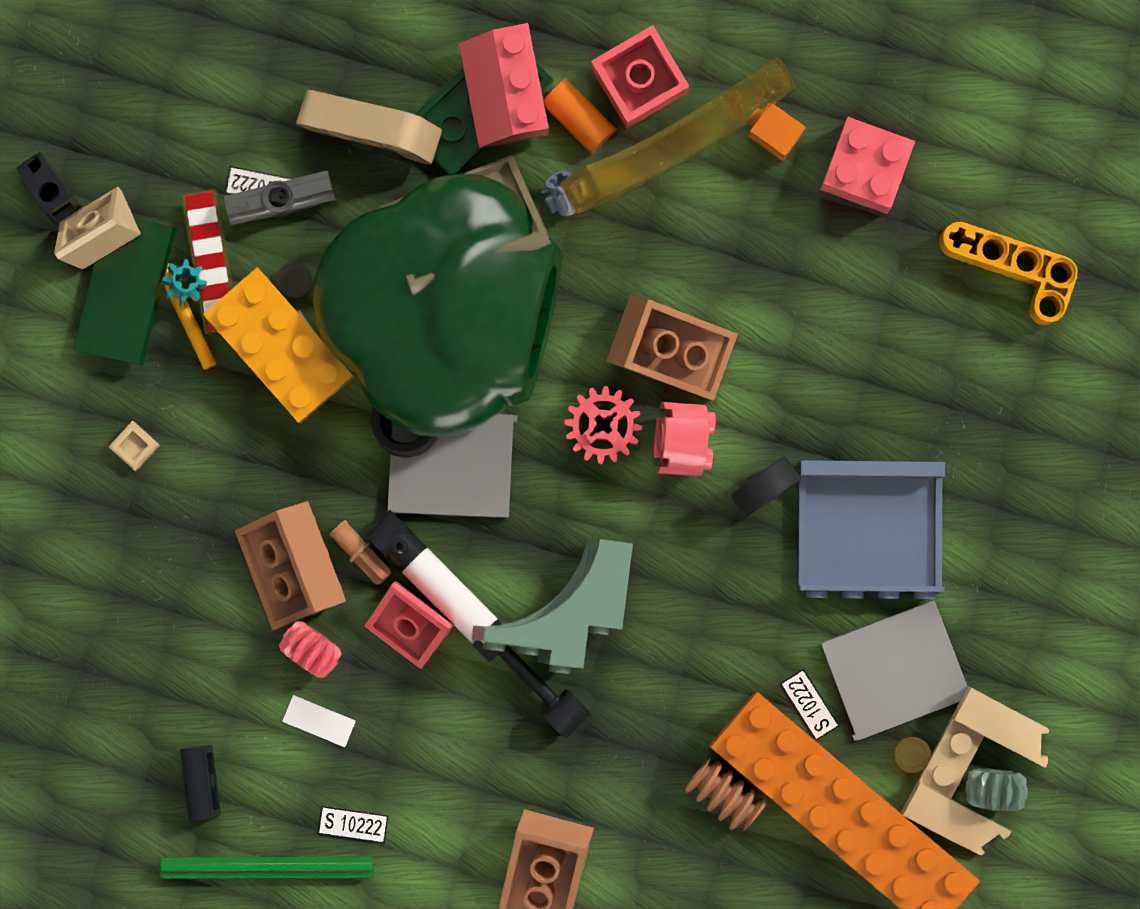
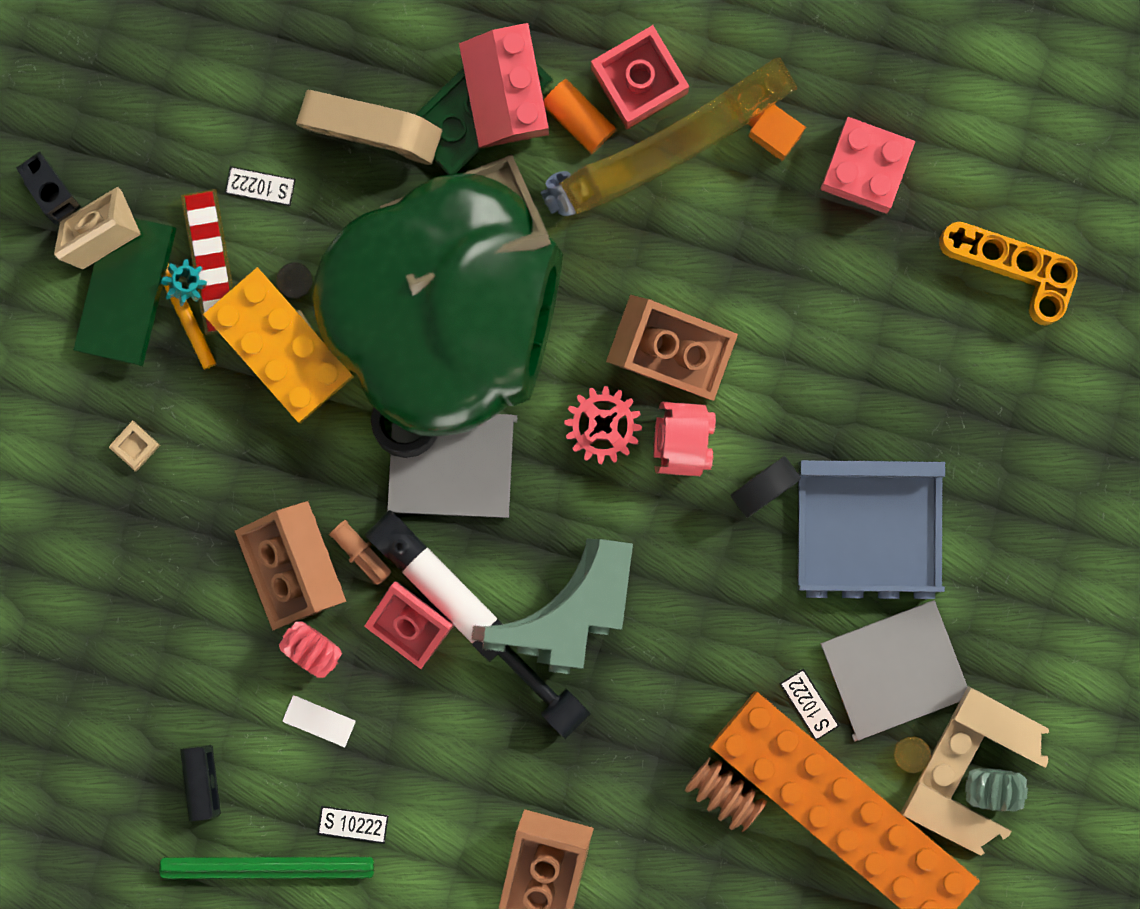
(256, 203): dark grey piece -> none

